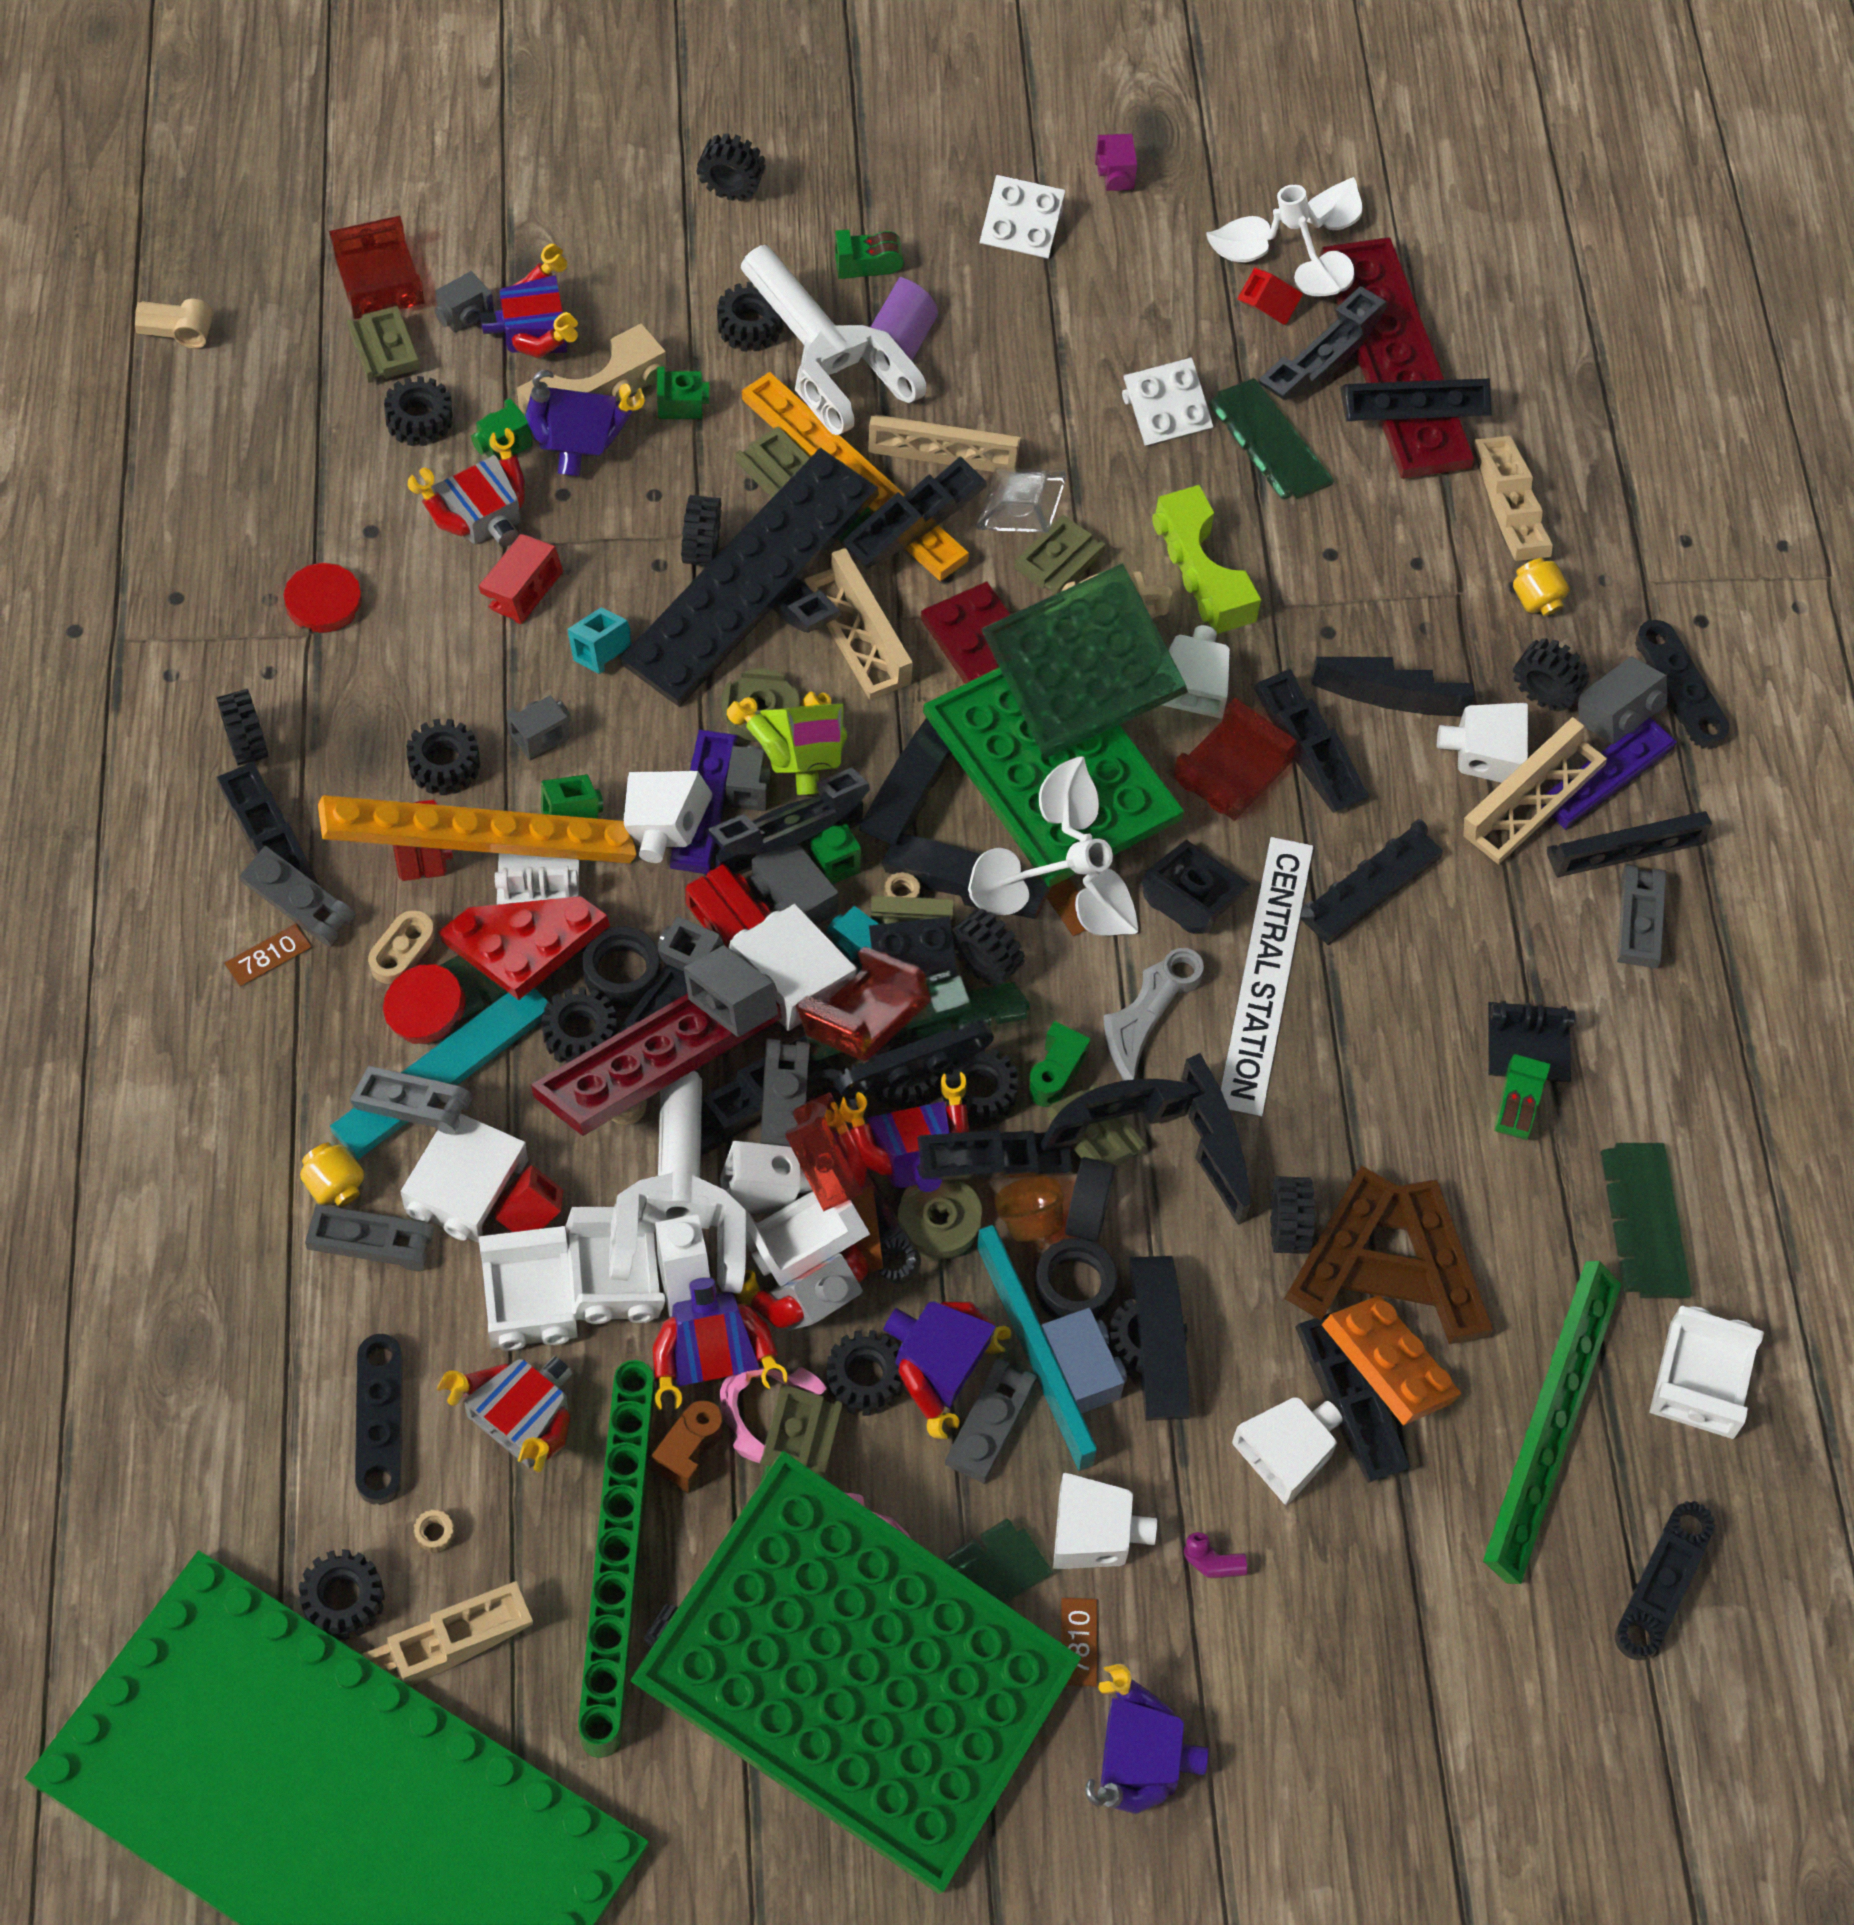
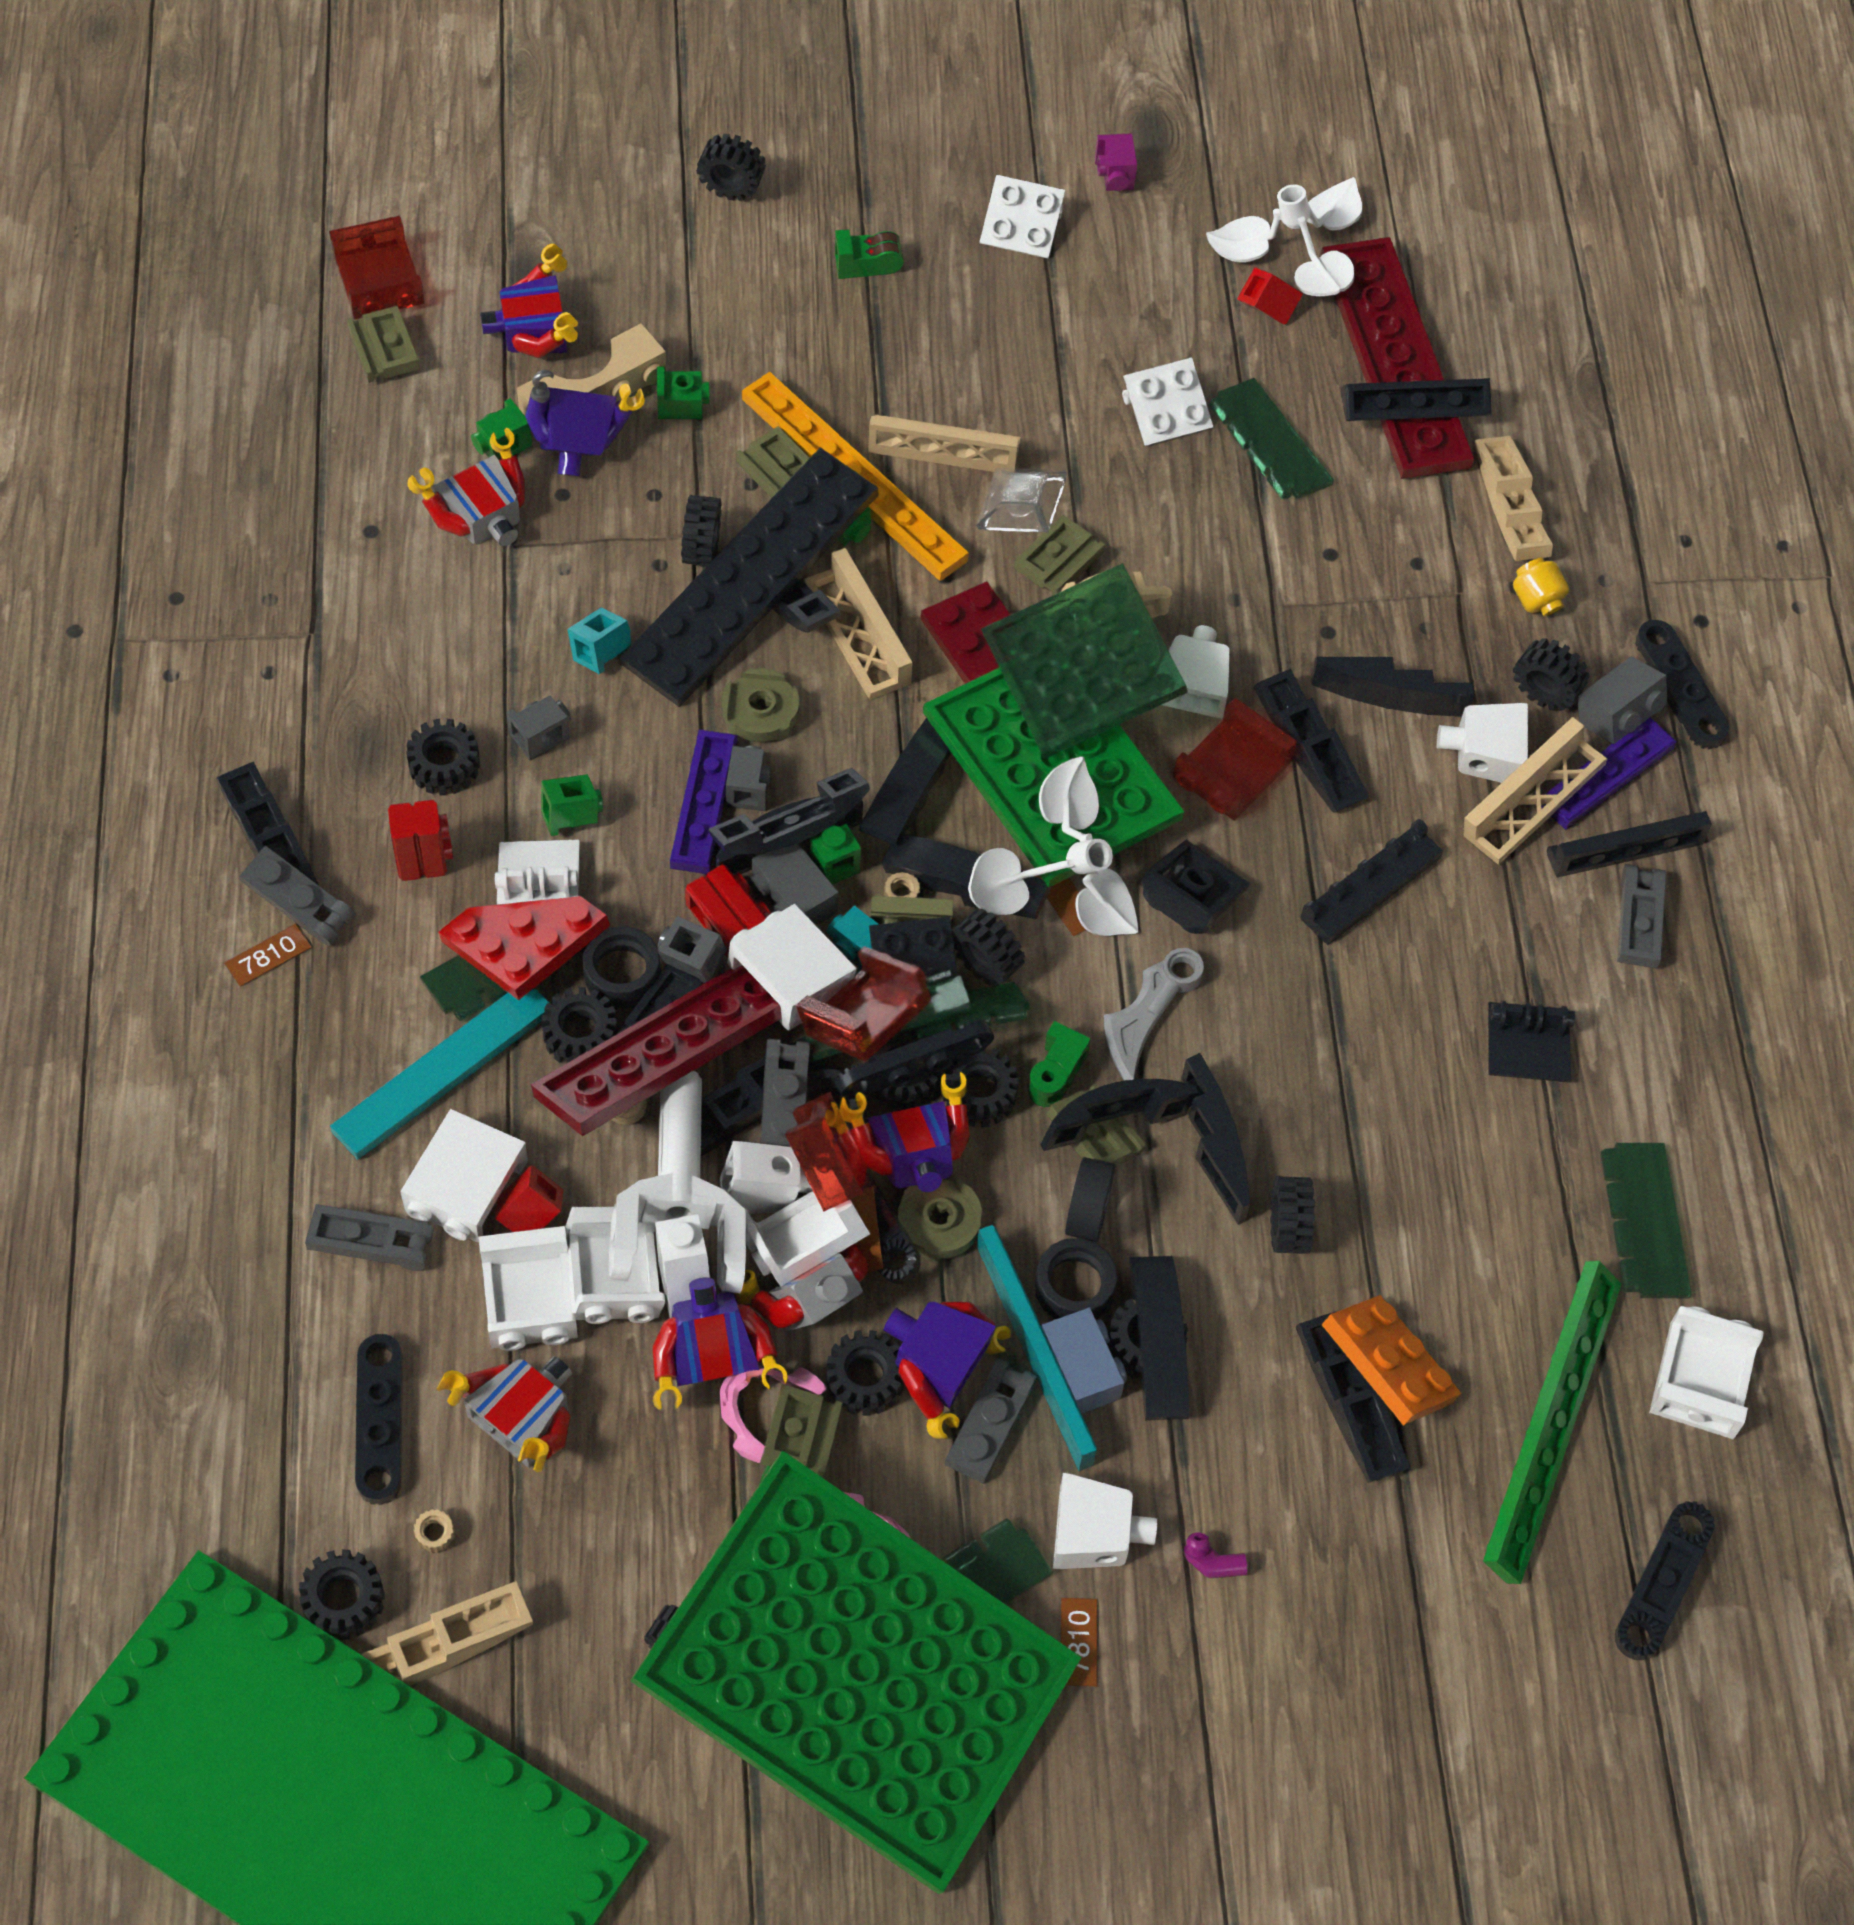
(185, 323): tan piece -> none
(242, 727): black tyre -> none
(322, 597): red tile -> none
(332, 1175): yellow head -> none
(398, 948): tan plate -> none
(411, 1099): dark grey plate -> none
(418, 427): black tyre -> none
(424, 1003): red tile -> none
(462, 301): dark grey brick -> none
(474, 829): light orange plate -> none
(522, 577): red hinge -> none
(621, 1574): green beam -> none
(664, 810): white torso -> none
(684, 1444): dark orange leg -> none
(731, 990): dark grey brick -> none
(747, 332): black tyre -> none
(797, 737): lime torso -> none
(828, 345): white piece -> none
(907, 316): medium lavender brick -> none
(915, 514): black slope -> none
(990, 1156): black slope -> none
(1031, 1208): clear orange piece -> none
(1141, 1748): dark purple torso -> none
(1223, 595): lime arch -> none
(1266, 976): white sticker -> none
(1288, 1444): white torso -> none
(1330, 350): black slope -> none
(1435, 1278): reddish brown plate -> none
(1520, 1096): green leg -> none

